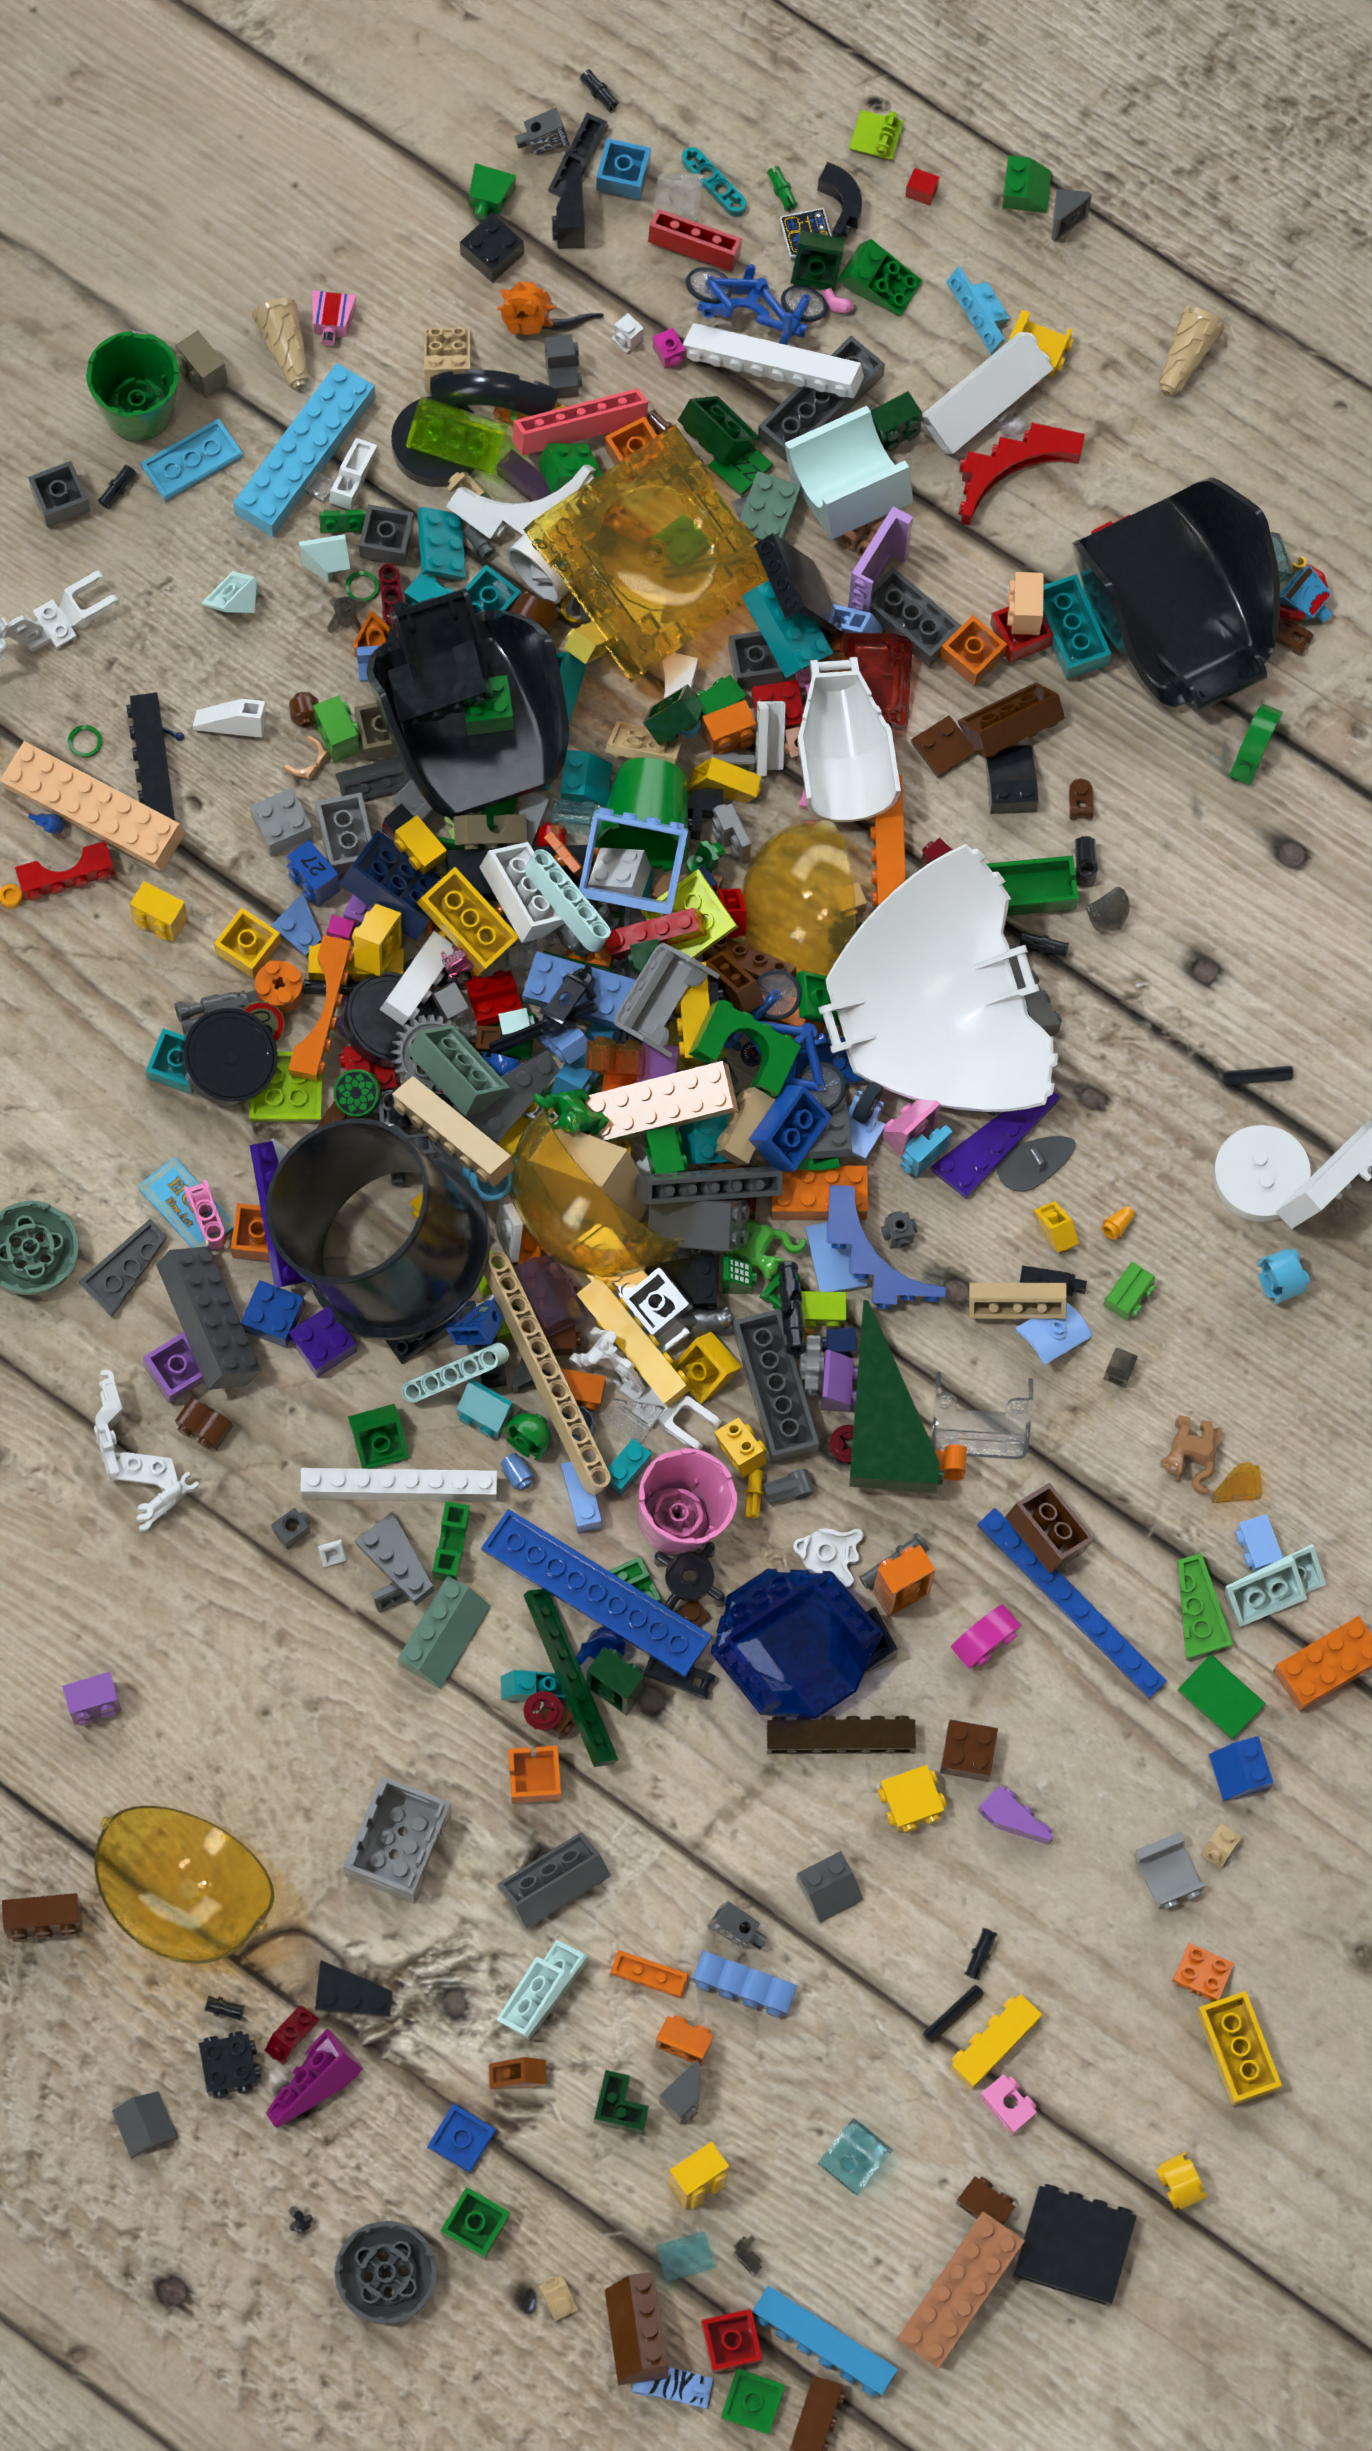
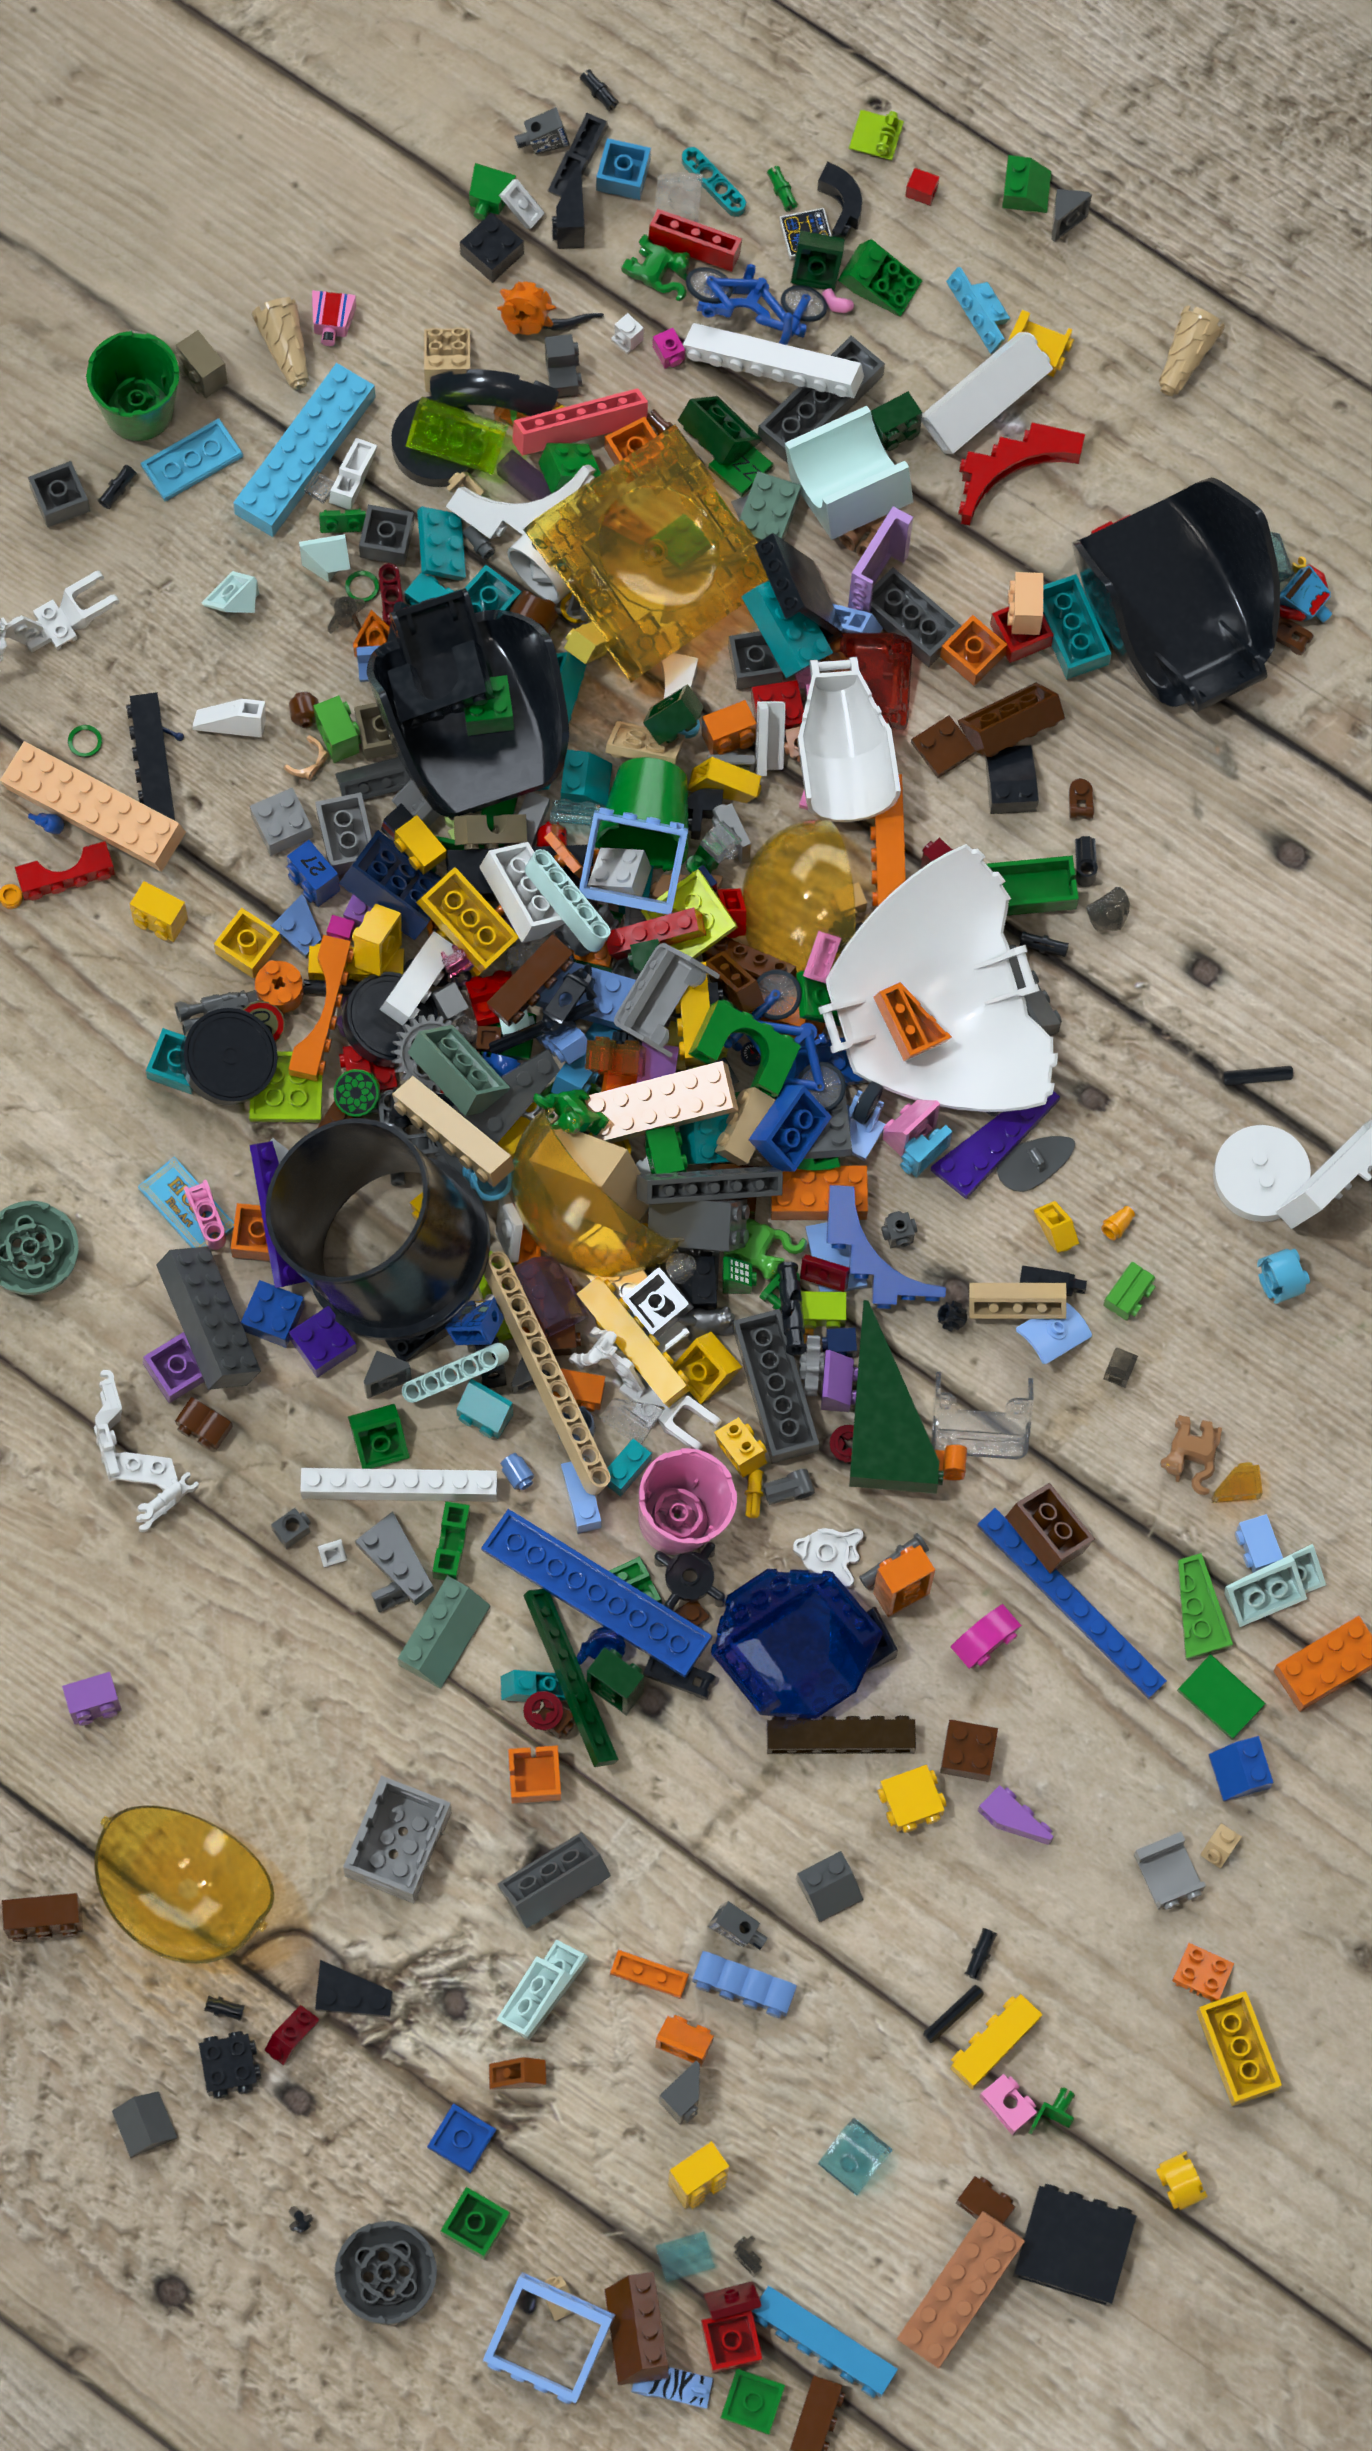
(120, 1270): dark grey wing -> none
(323, 2073): magenta wedge -> none
(385, 1373): none -> dark grey slope
(521, 204): none -> white plate
(528, 1434): green cylinder -> none
(531, 980): none -> reddish brown brick
(566, 2301): none -> light blue window
(614, 2110): dark green brick -> none
(656, 264): none -> green animal
(680, 1267): none -> clear cone
(721, 695): green brick -> none
(721, 842): none -> clear brick
(732, 2300): none -> dark red plate
(822, 956): none -> bright pink plate
(824, 1273): none -> dark red plate
(908, 1022): none -> orange wedge
(952, 1316): none -> black gear
(1056, 2111): none -> green bracket
(1255, 743): green arch -> none

